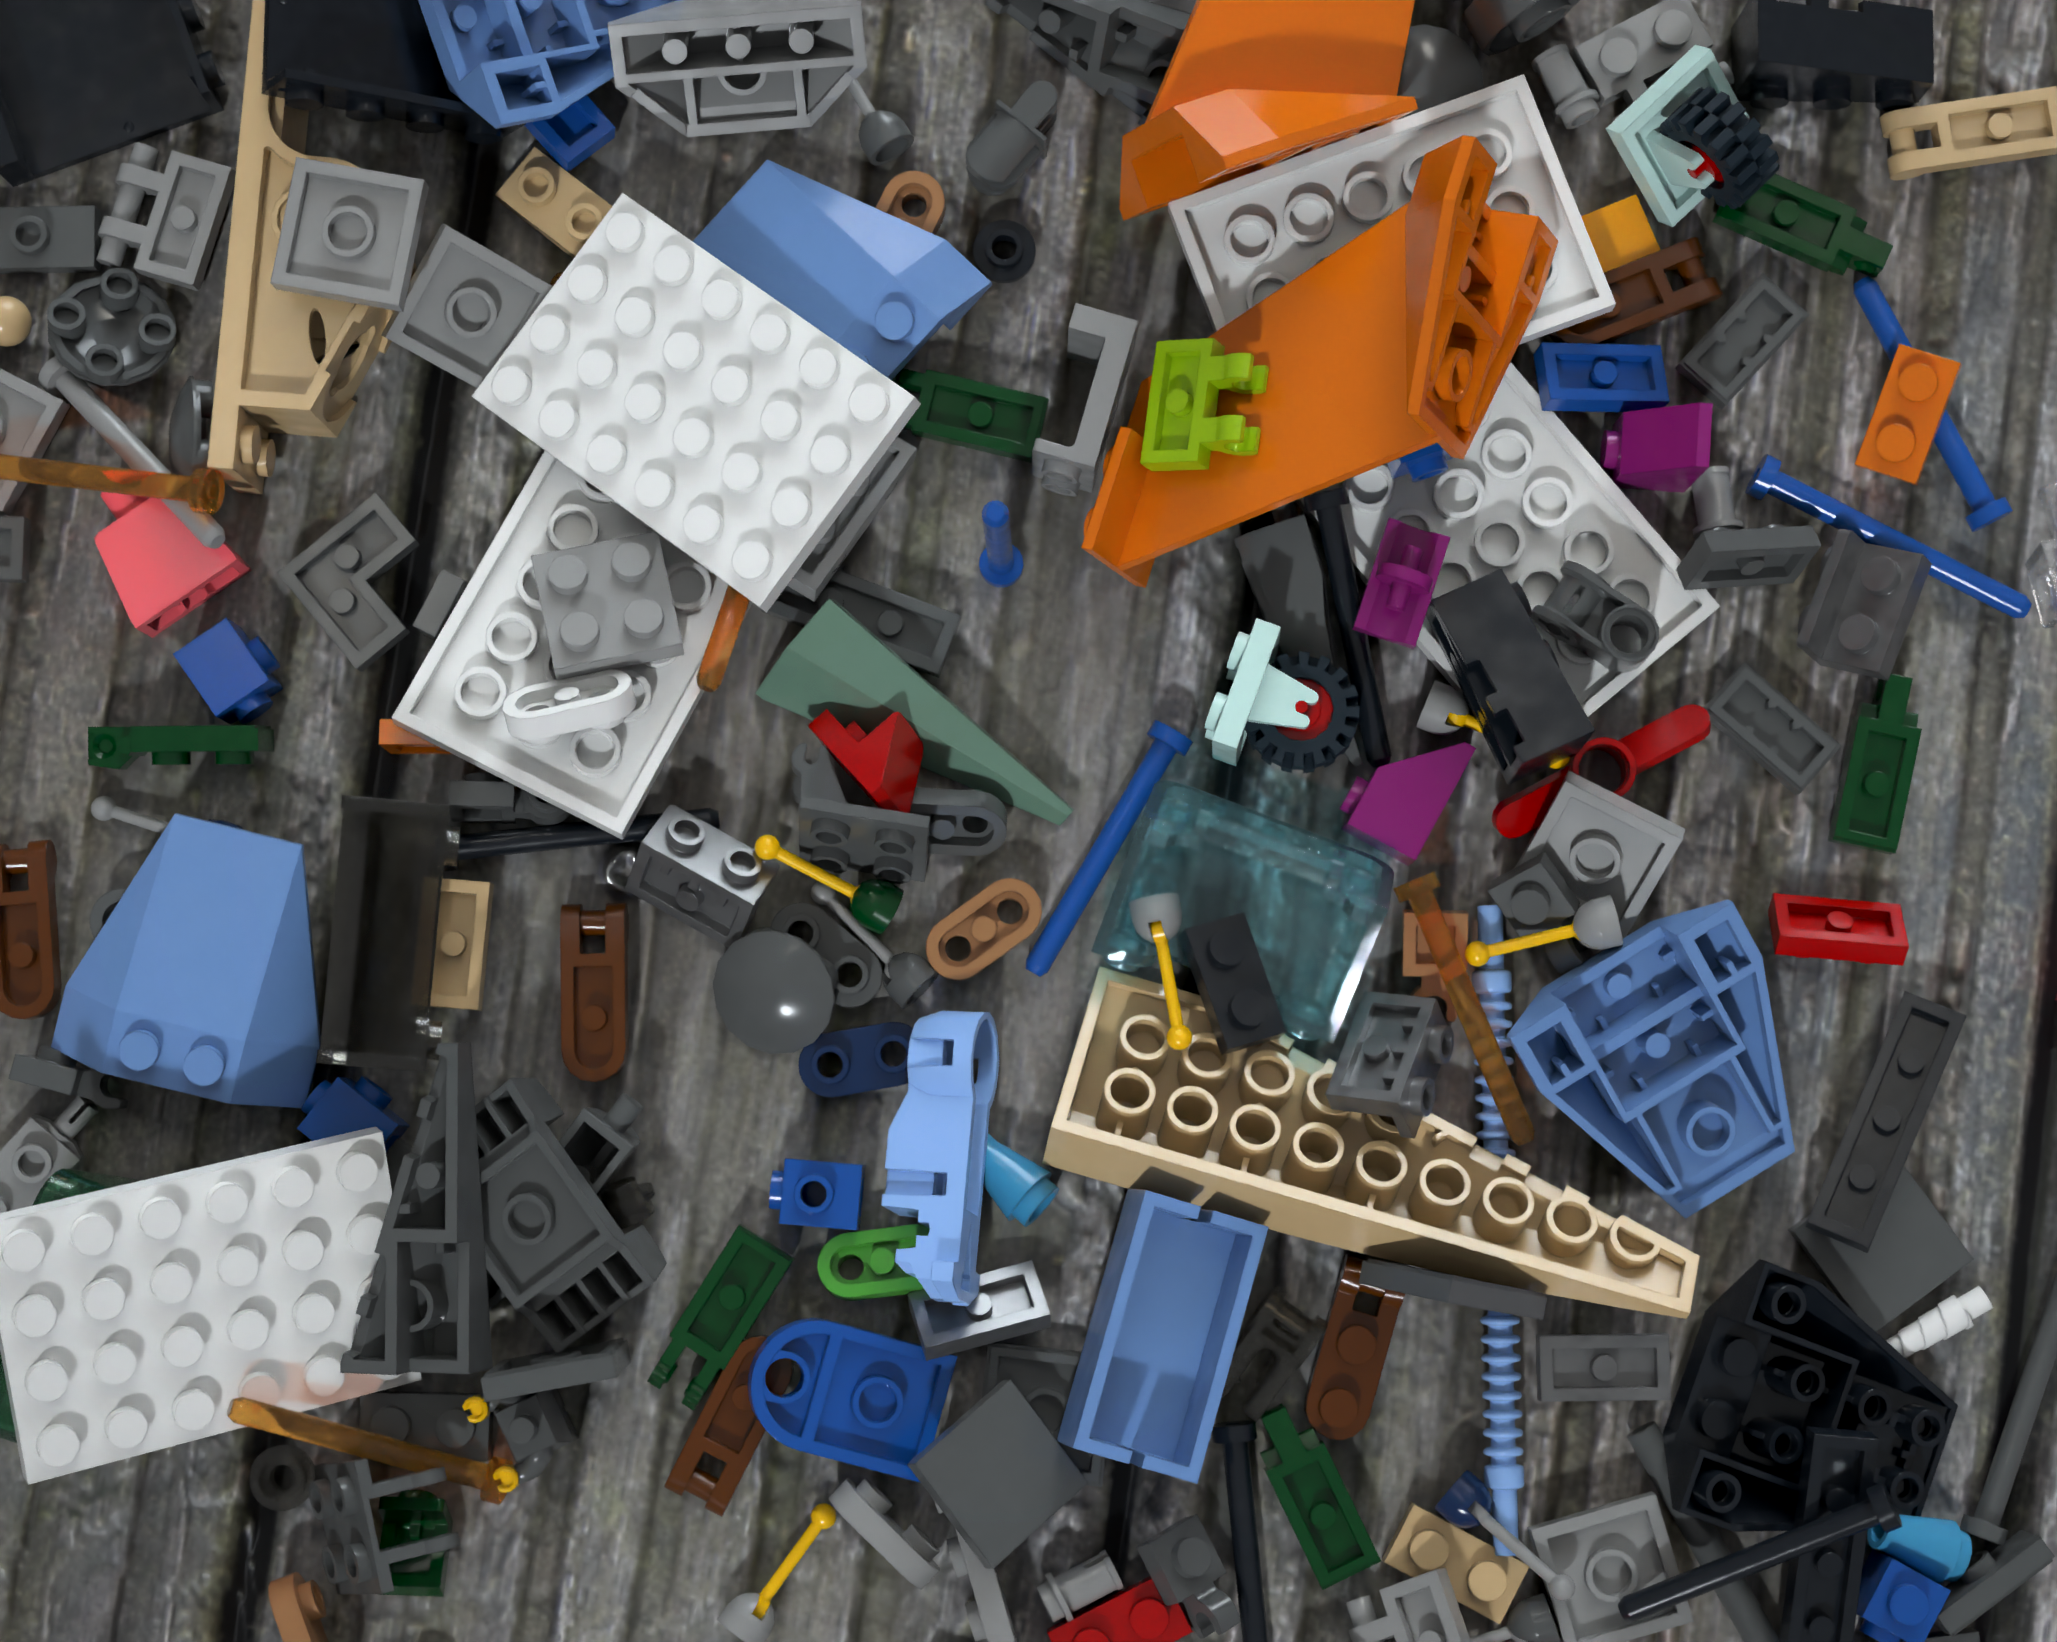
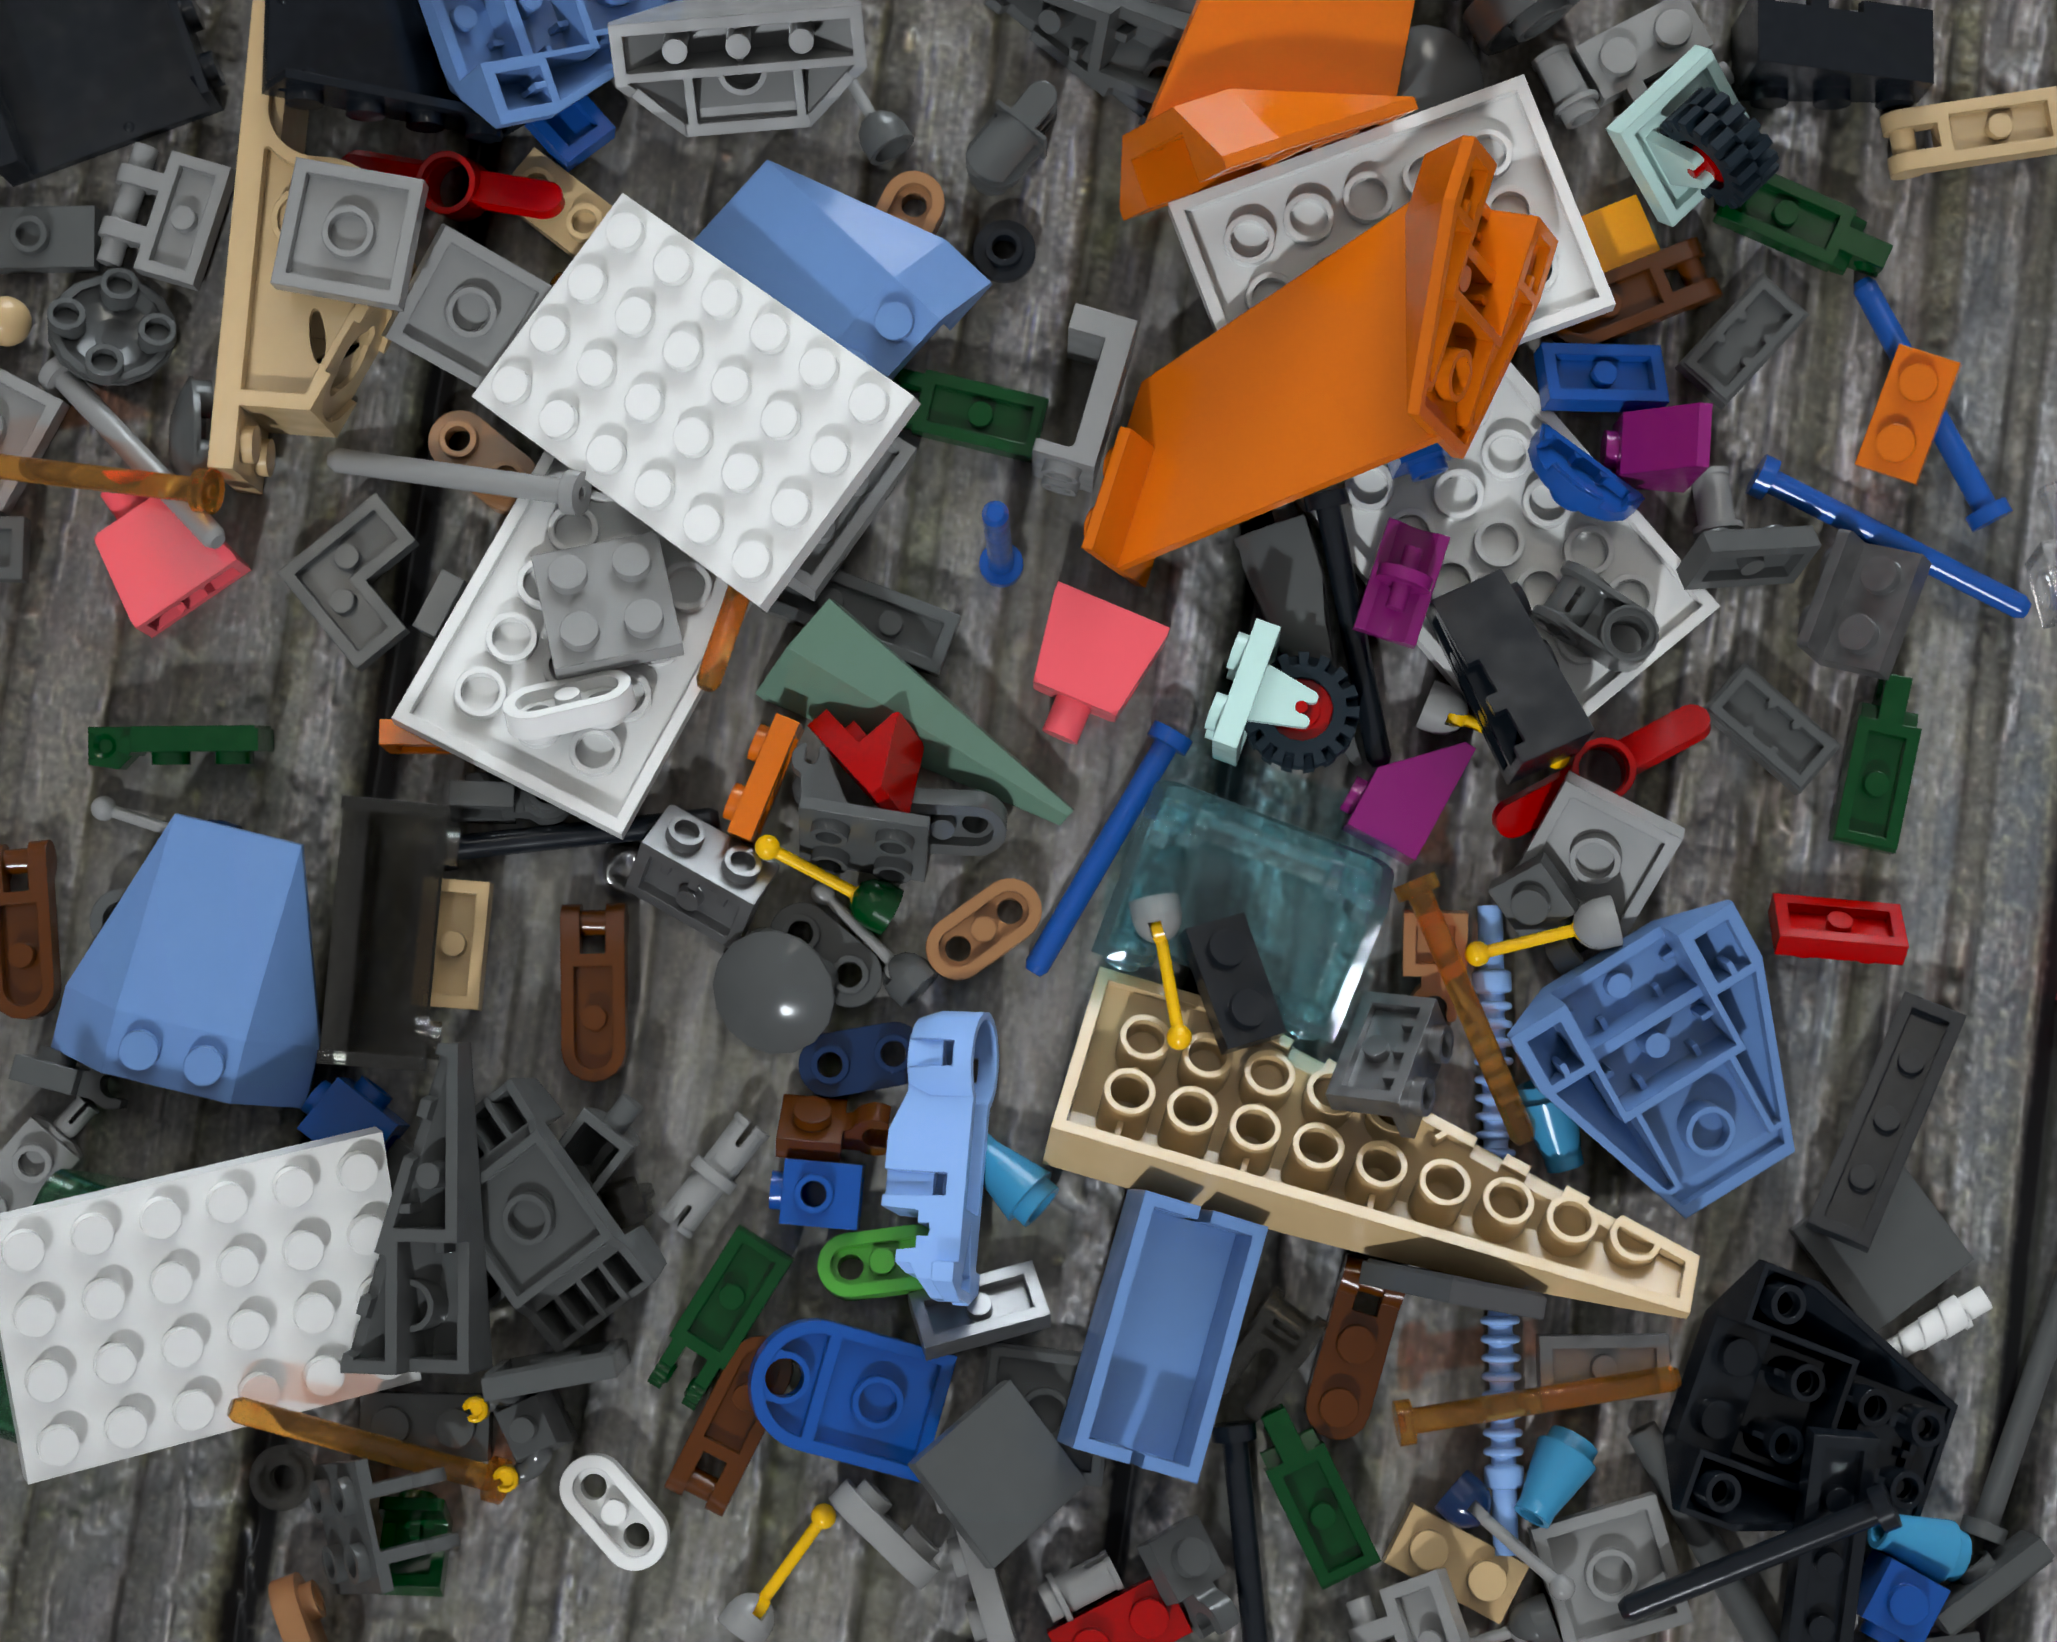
(231, 672): blue brick -> none
(485, 191): none -> red piece
(485, 449): none -> medium nougat plate
(569, 492): none -> light grey bar
(611, 1514): none -> white plate
(713, 1175): none -> light grey pin
(772, 753): none -> orange plate
(821, 1128): none -> reddish brown plate
(1092, 659): none -> coral torso
(1184, 401): lime plate -> none
(1530, 1401): none -> clear orange bar
(1555, 1132): none -> dark azure cone
(1556, 1472): none -> dark azure cone
(1579, 480): none -> blue plate

